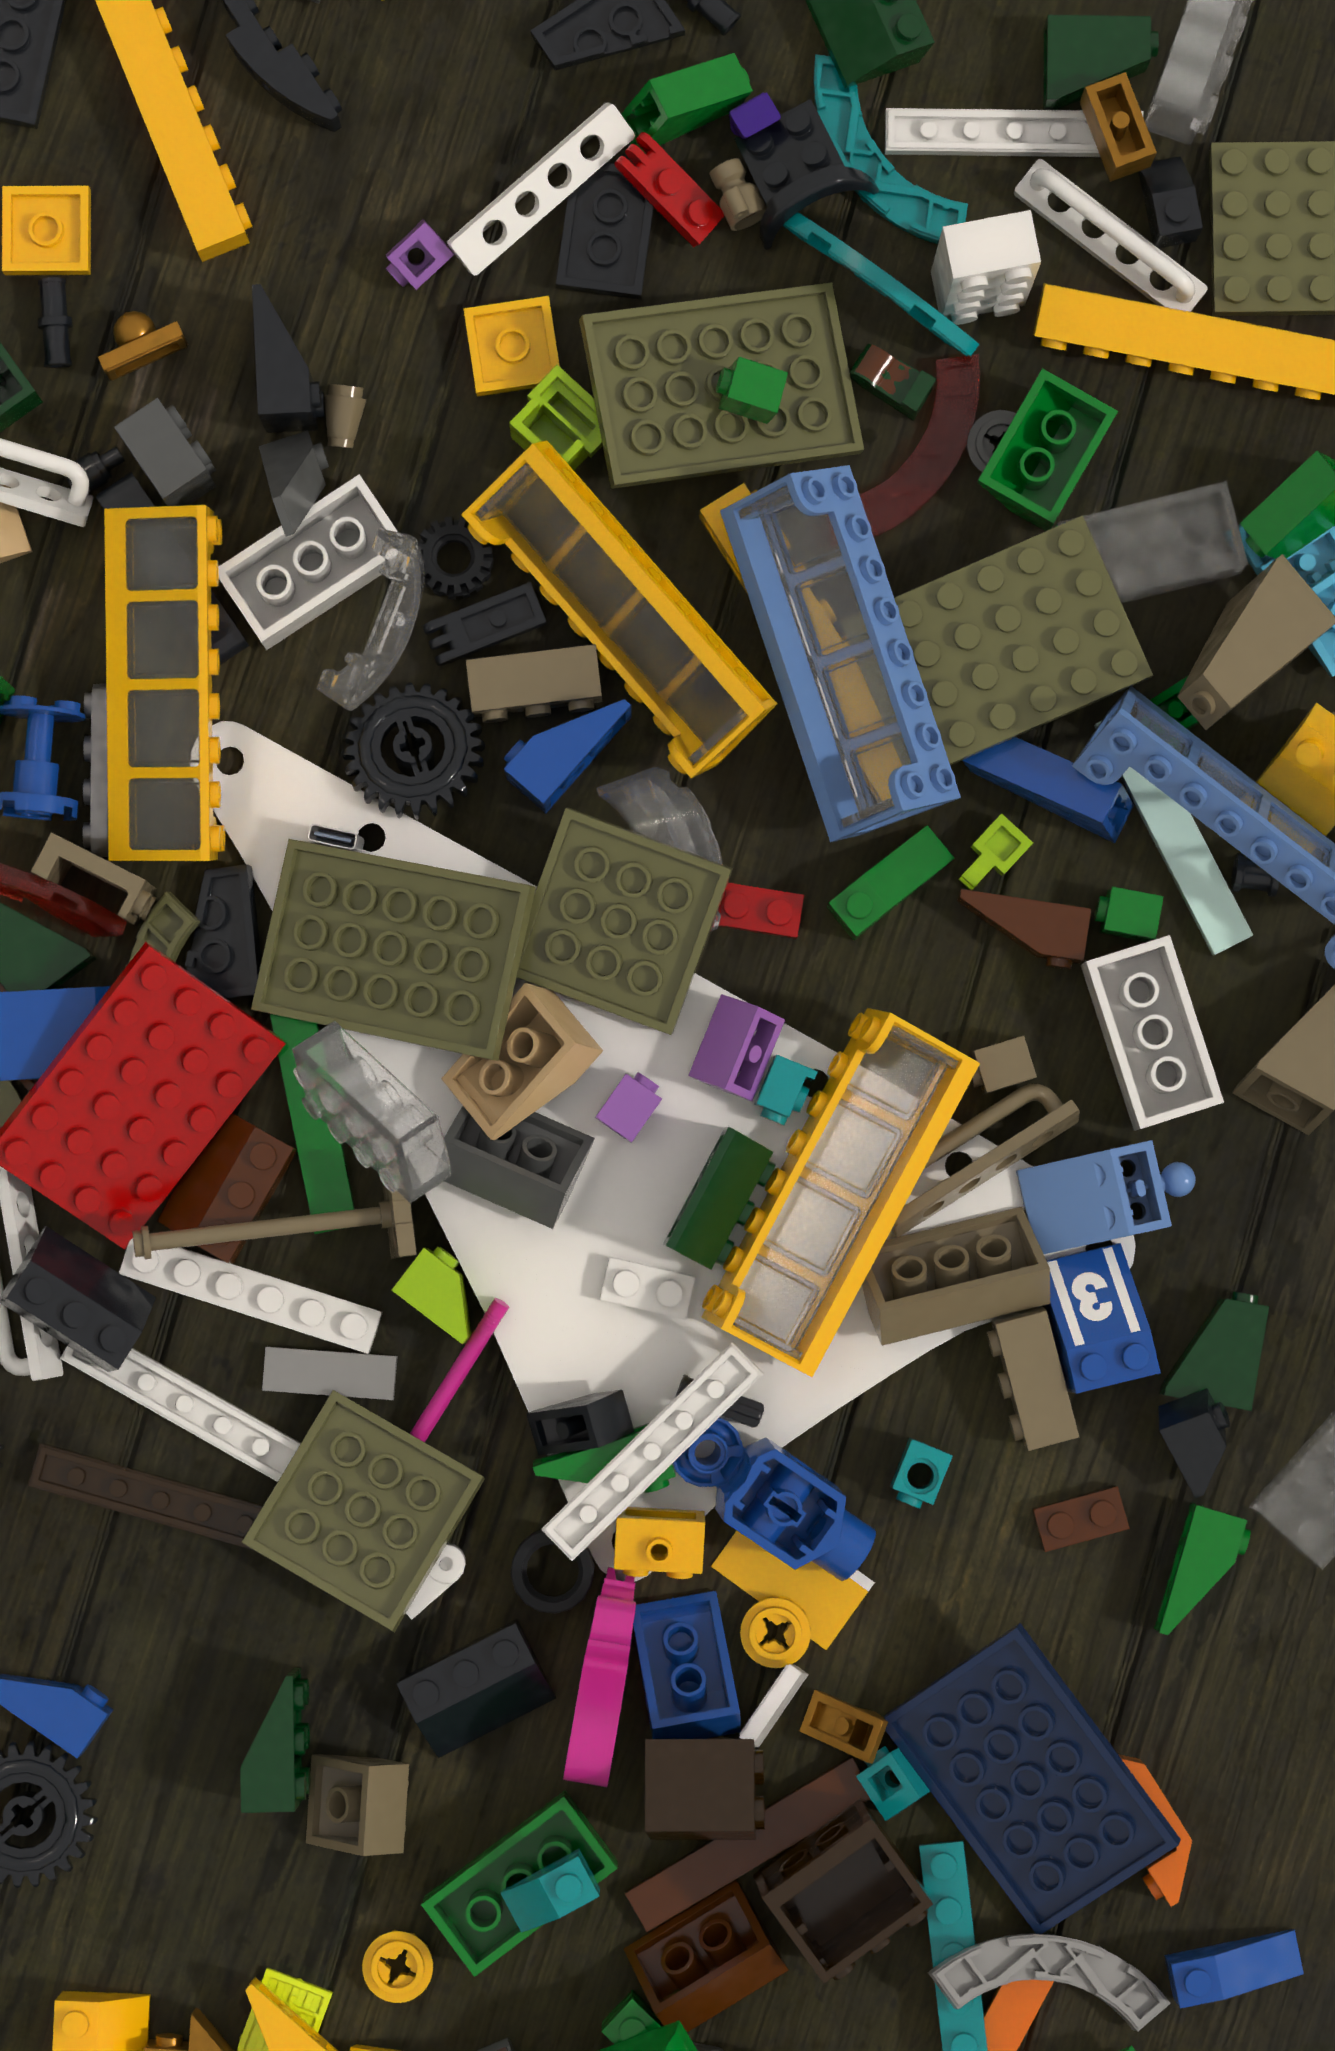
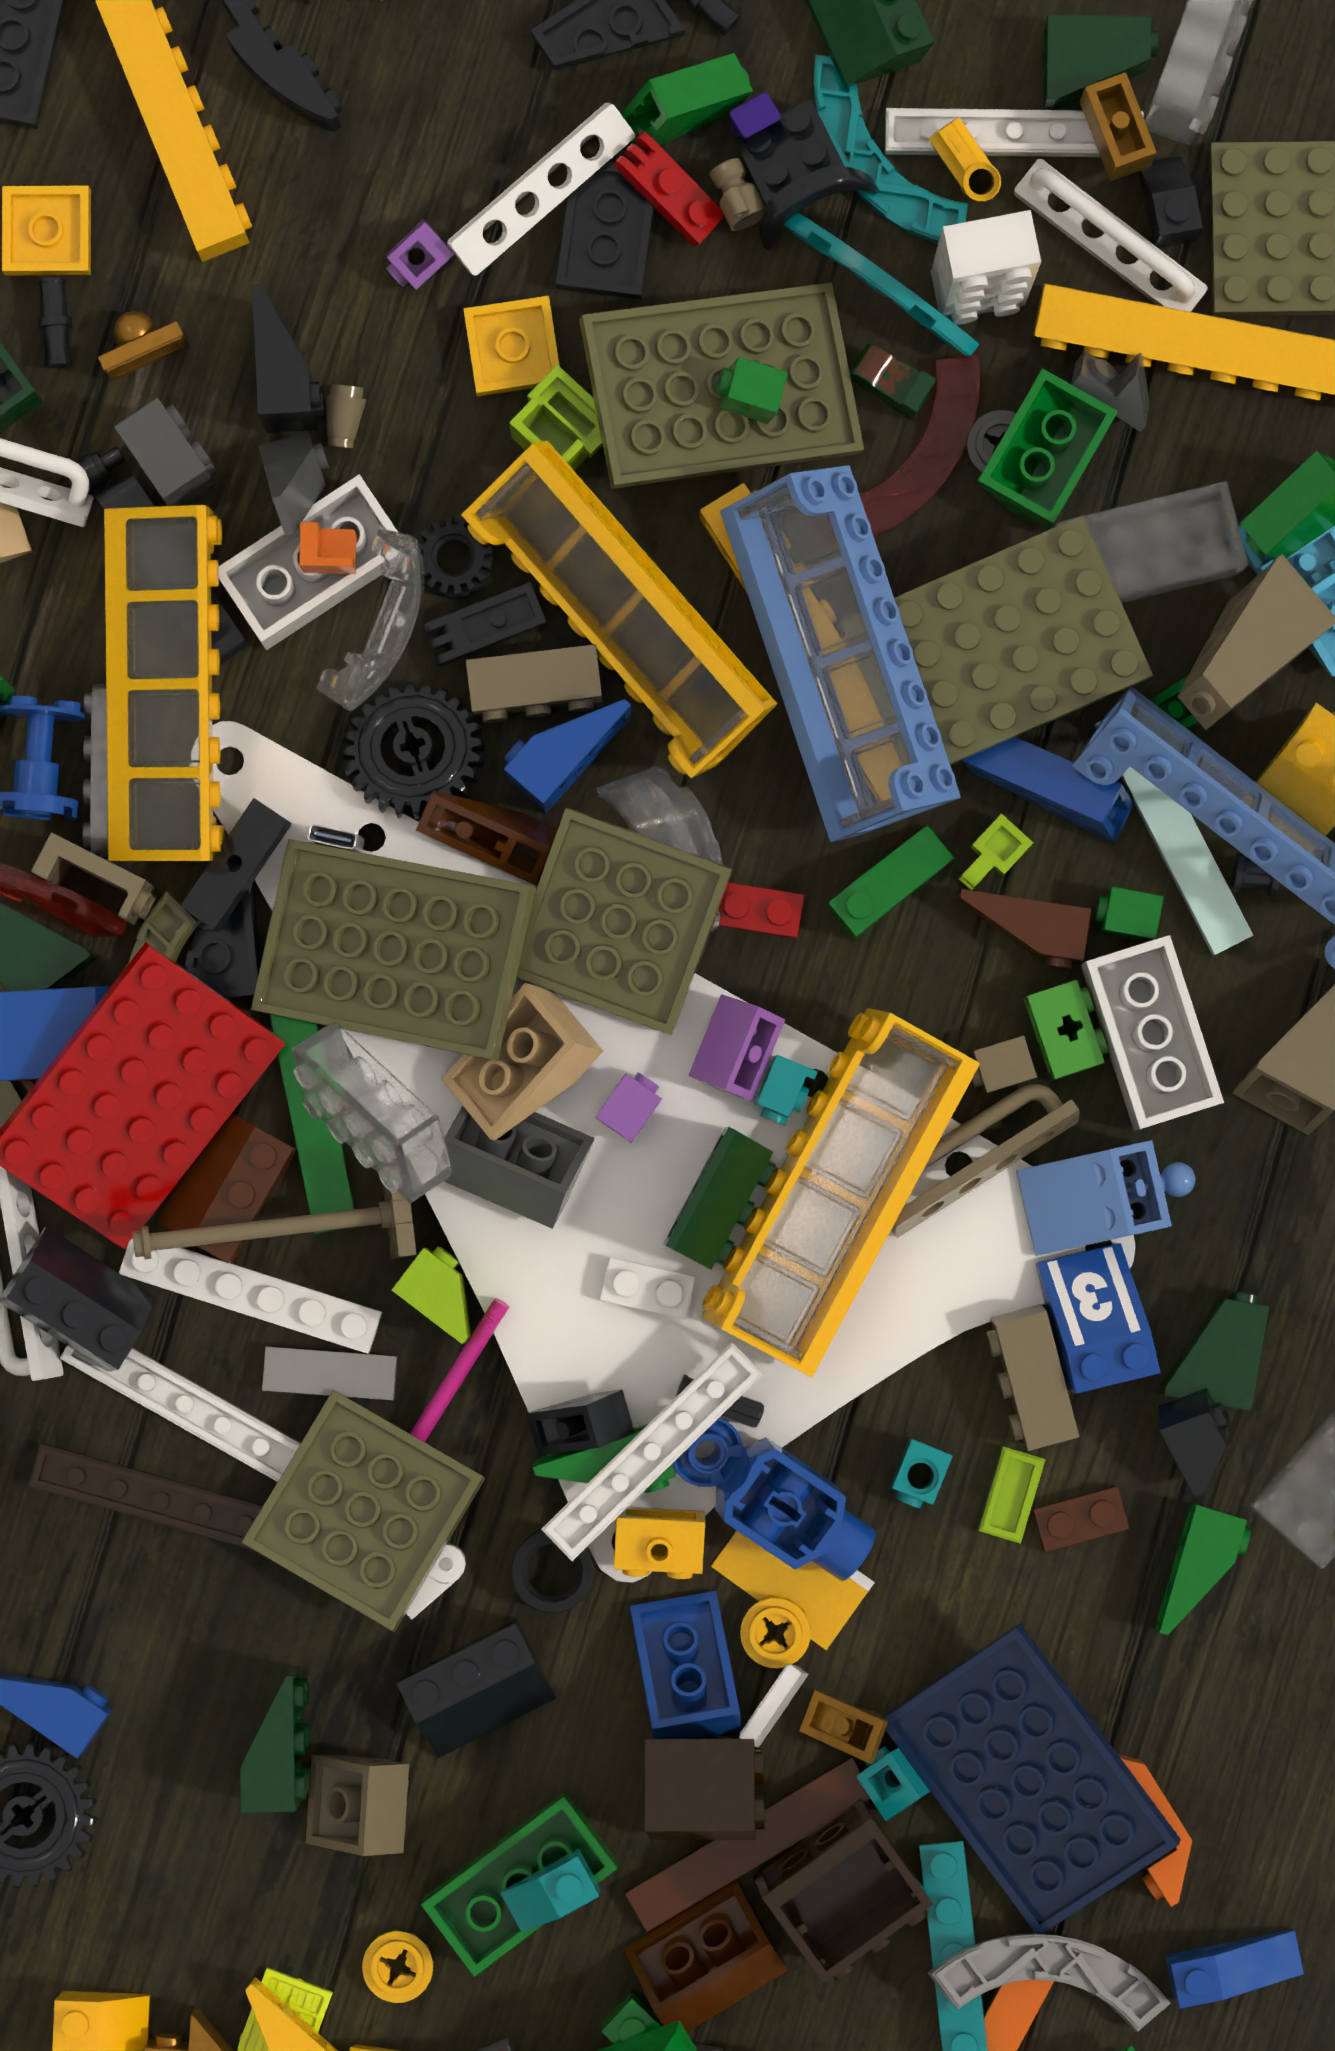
(220, 887): none -> black tile
(327, 550): none -> orange panel
(489, 834): none -> reddish brown slope
(602, 1684): dark pink animal -> none
(956, 1276): dark tan slope -> none
(963, 157): none -> yellow piece
(1011, 1494): none -> lime tile
(1046, 1015): none -> bright green brick
(1122, 391): none -> dark grey slope

